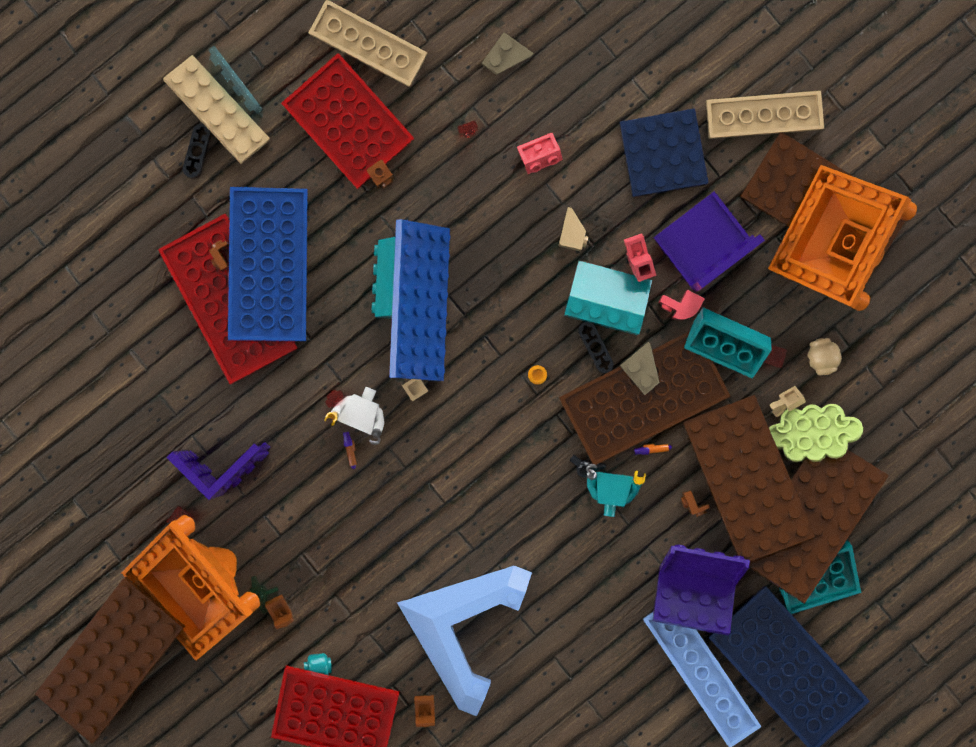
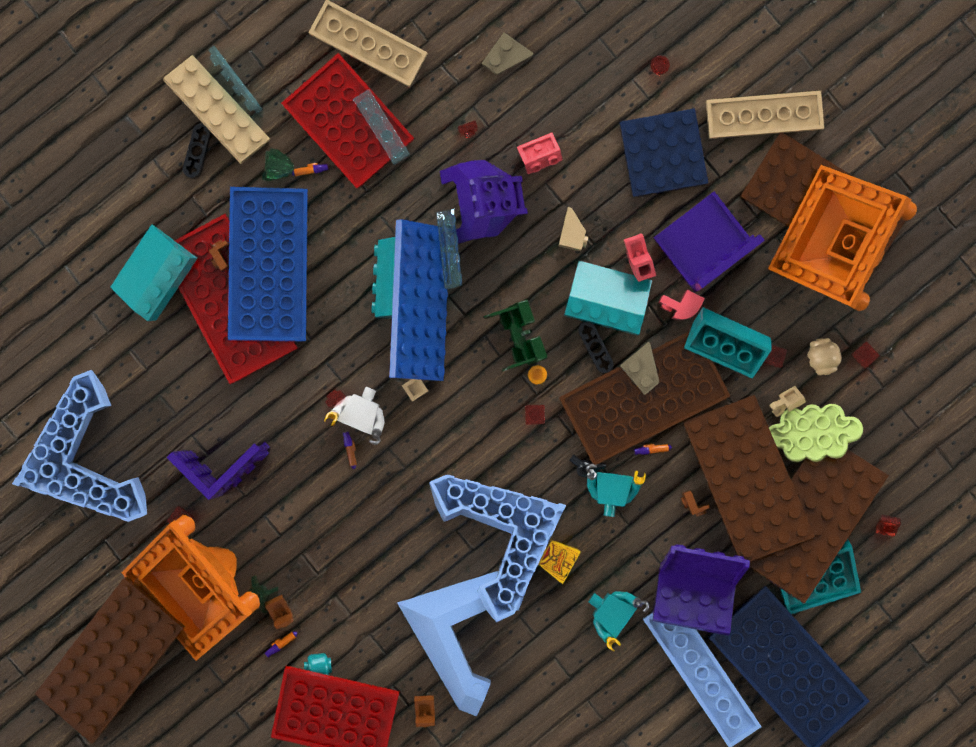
(51, 466): none -> light blue wedge
(153, 274): none -> teal slope
(276, 165): none -> clear green brick
(280, 643): none -> piece
(310, 169): none -> piece
(380, 174): dark orange bracket -> none
(381, 126): none -> clear light blue plate
(449, 249): none -> clear light blue plate
(486, 198): none -> dark purple piece
(514, 319): none -> dark green piece
(525, 517): none -> light blue wedge
(535, 414): none -> clear red plate
(558, 559): none -> yellow torso
(613, 614): none -> teal torso
(660, 65): none -> clear red plate
(865, 355): none -> clear red plate
(888, 525): none -> clear red plate

